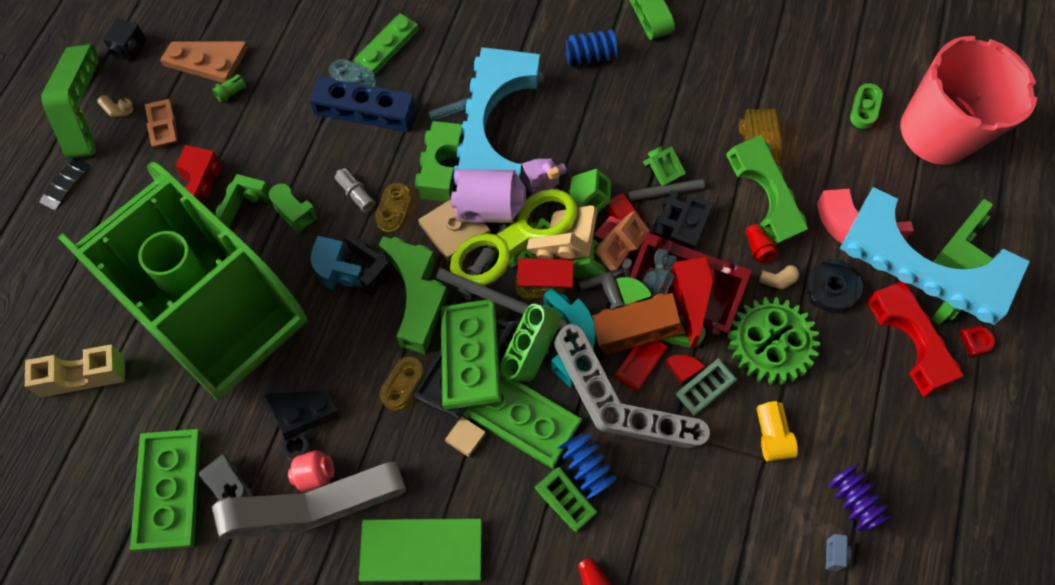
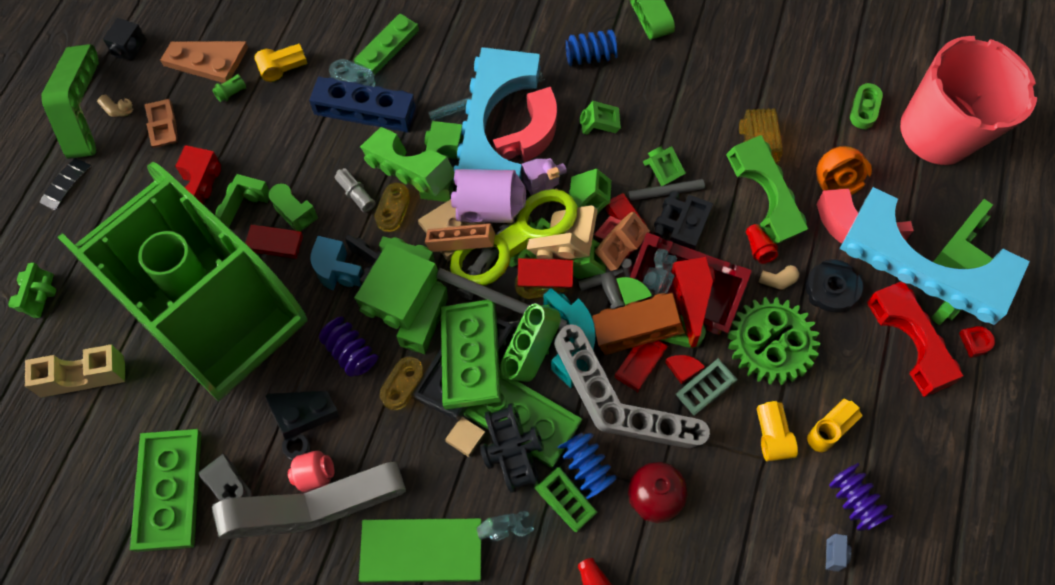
(33, 290): none -> bright green hips
(274, 63): none -> yellow piece
(274, 241): none -> red tile
(346, 349): none -> dark purple piece
(396, 287): none -> bright green brick
(425, 171): none -> bright green arch
(460, 237): none -> nougat piece
(499, 526): none -> clear light blue plate
(515, 458): none -> black axle
(538, 134): none -> coral arch
(600, 117): none -> bright green bracket
(657, 492): none -> dark red cylinder
(834, 424): none -> yellow piece
(843, 169): none -> orange cylinder

